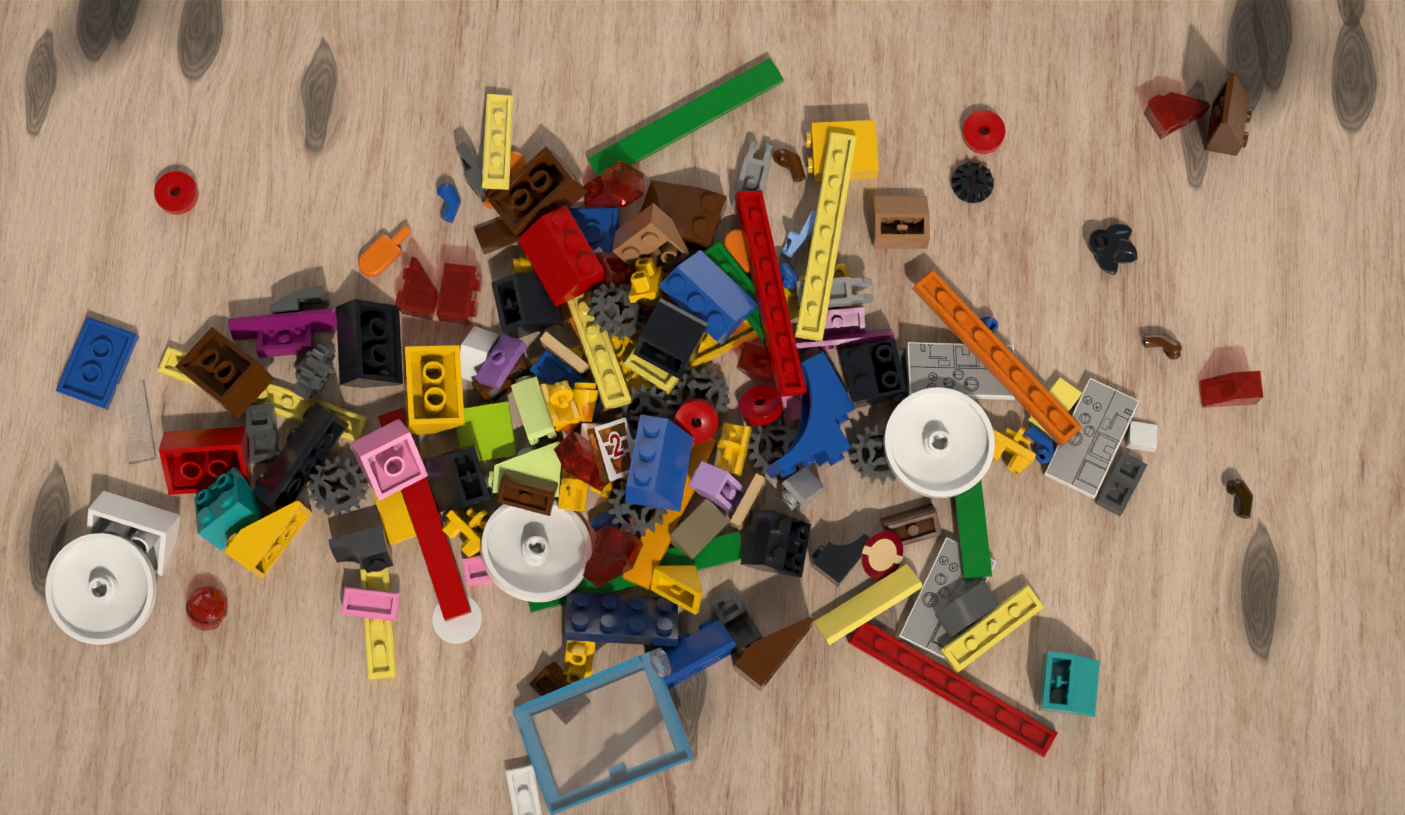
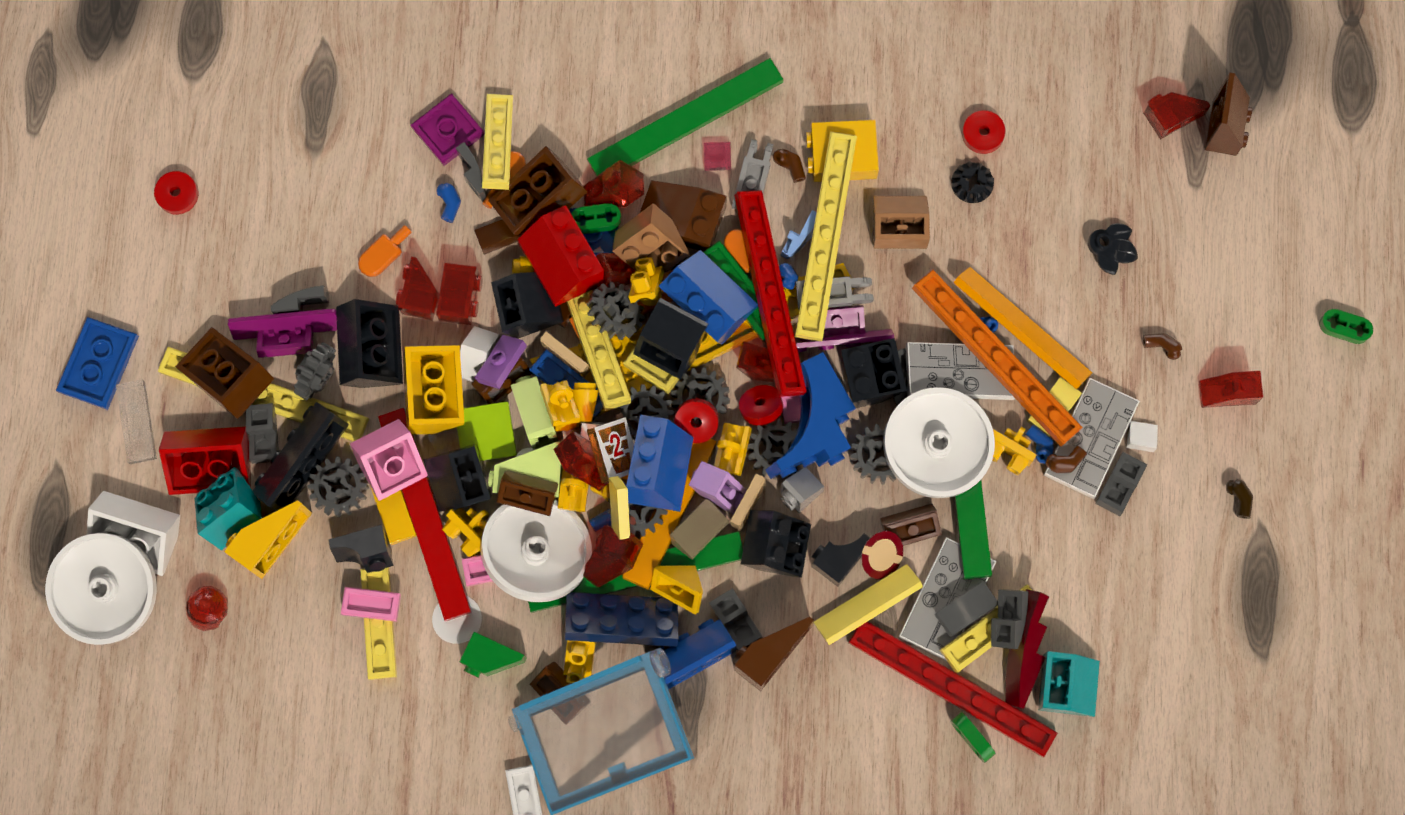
(446, 128): none -> magenta tile
(488, 656): none -> green slope
(594, 212): none -> green beam
(619, 507): none -> light yellow tile
(717, 156): none -> clear pink tile
(973, 737): none -> green beam
(1009, 626): none -> dark grey slope
(1023, 327): none -> light orange tile
(1025, 662): none -> dark red slope
(1066, 464): none -> reddish brown arm
(1344, 332): none -> green beam

